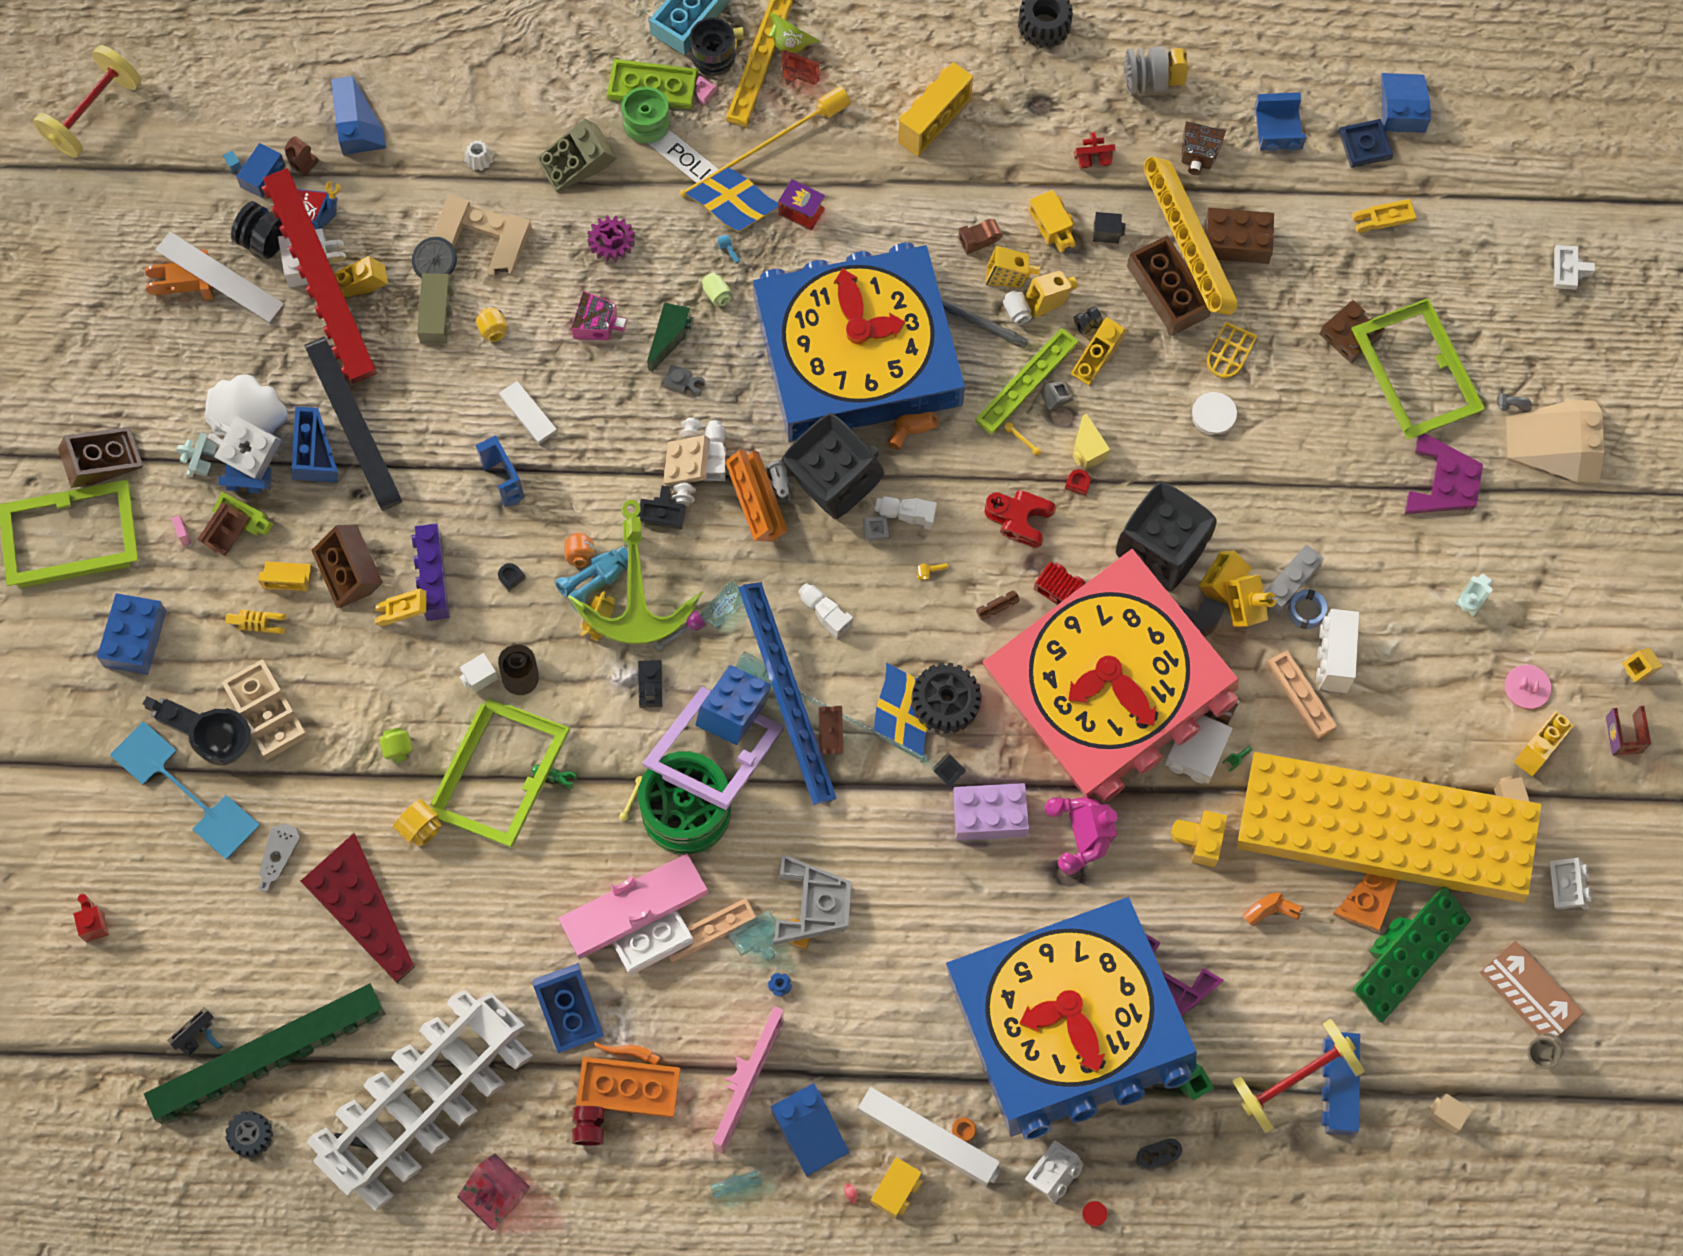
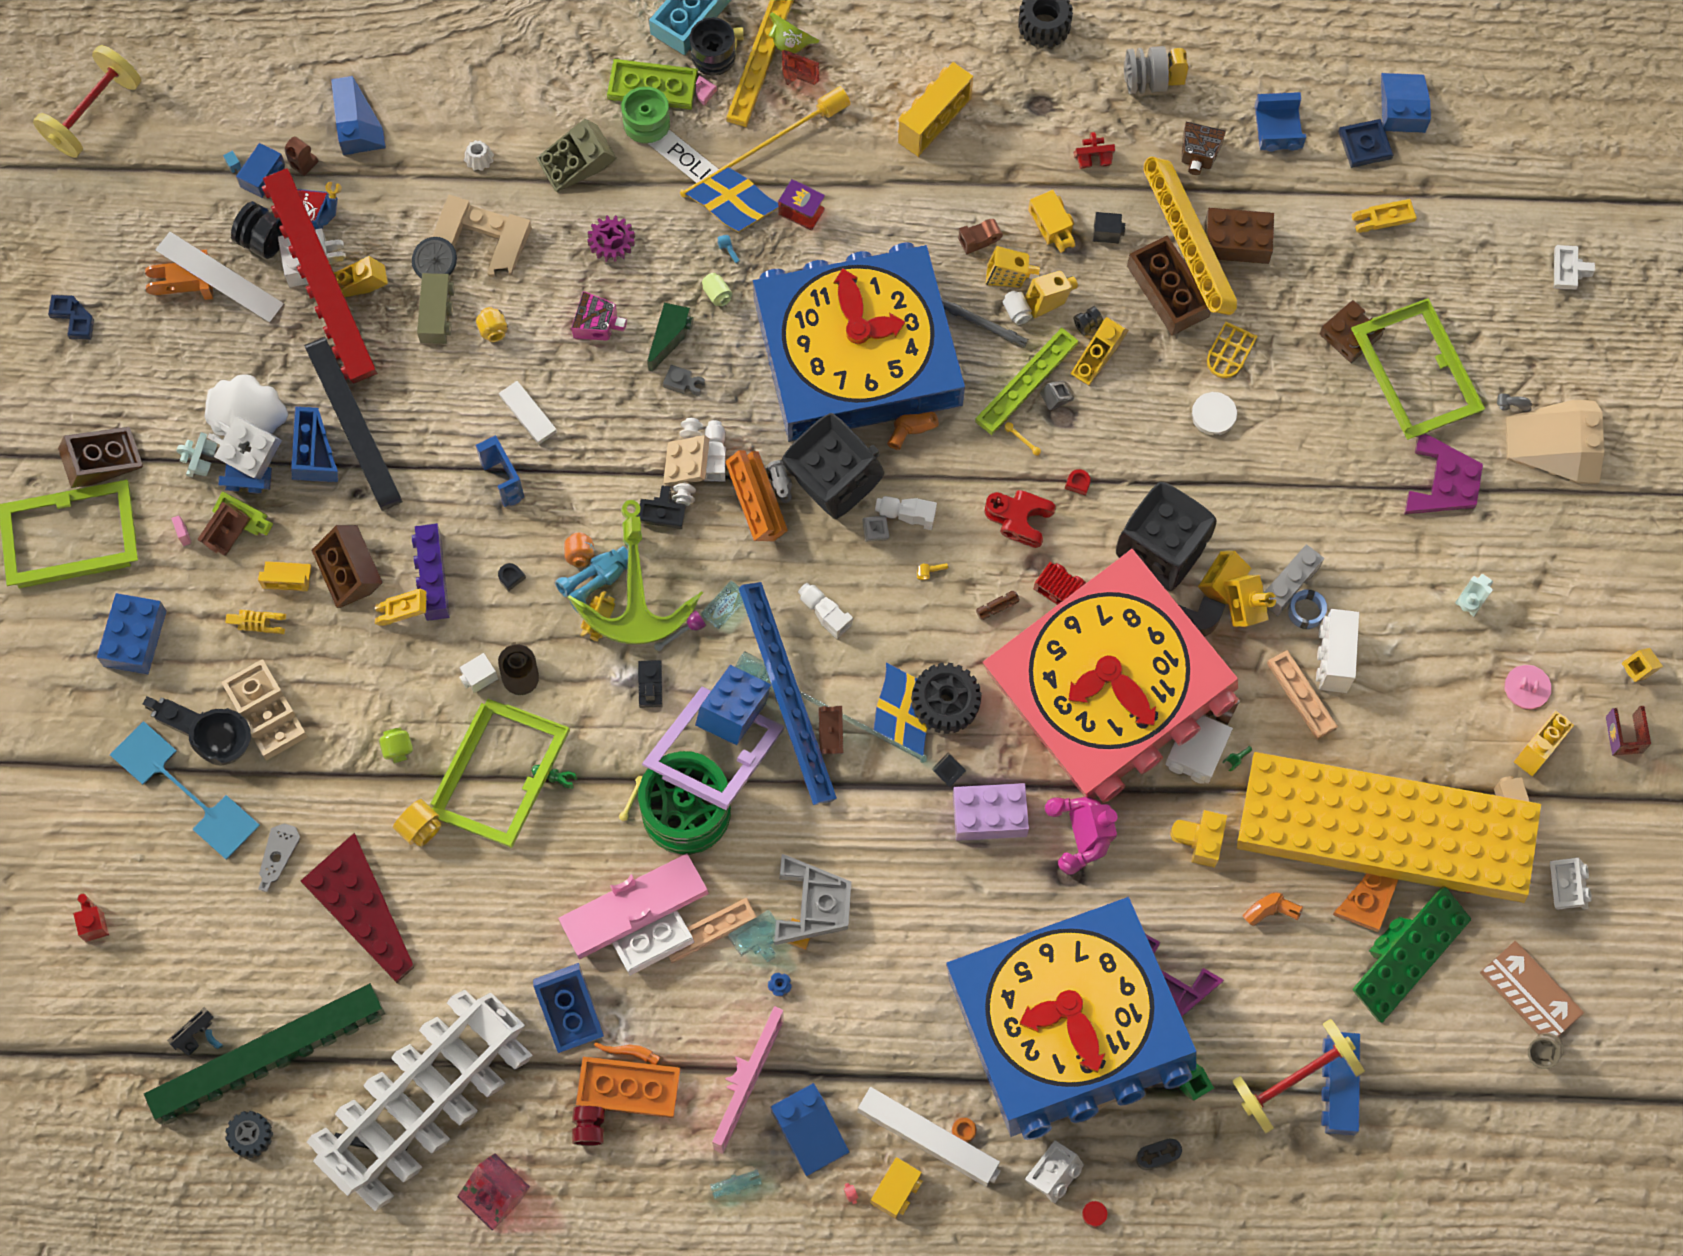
(80, 320): none -> dark blue tile
(1089, 446): light yellow slope -> none
(1449, 1113): tan brick -> none

